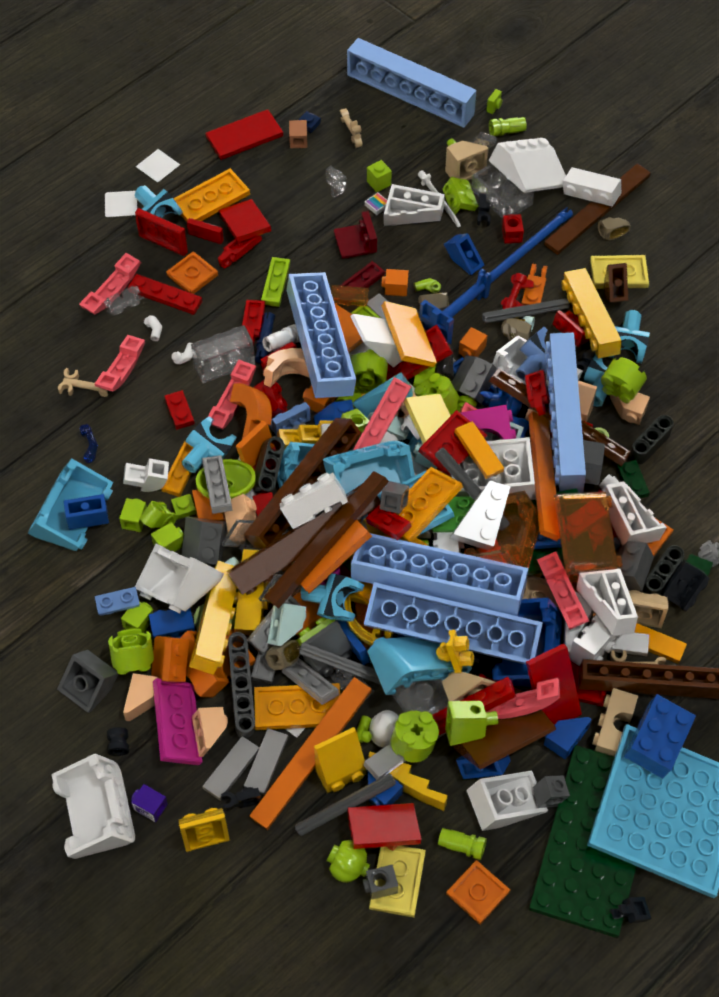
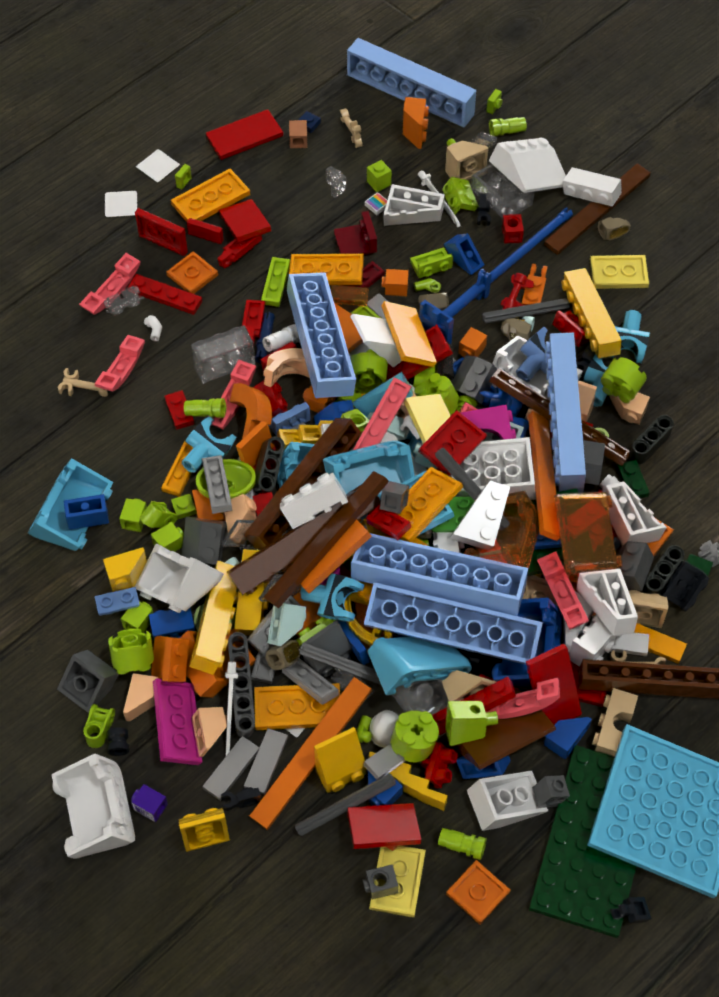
(90, 454): clear blue piece -> none
(99, 722): none -> lime piece
(125, 569): none -> yellow slope
(148, 477): white brick -> none
(157, 205): medium azure connector -> none
(180, 358): white arm -> none
(183, 176): none -> lime tile
(204, 408): none -> lime axle
(231, 674): none -> white sword
(339, 268): none -> light orange tile
(347, 862): lime plant -> none
(414, 120): none -> orange slope
(431, 262): none -> lime bracket
(437, 765): none -> red hips
(456, 651): yellow hips -> none
(479, 450): light orange tile -> none
(537, 391): red hinge -> none
(616, 282): reddish brown slope -> none
(659, 736): blue brick -> none

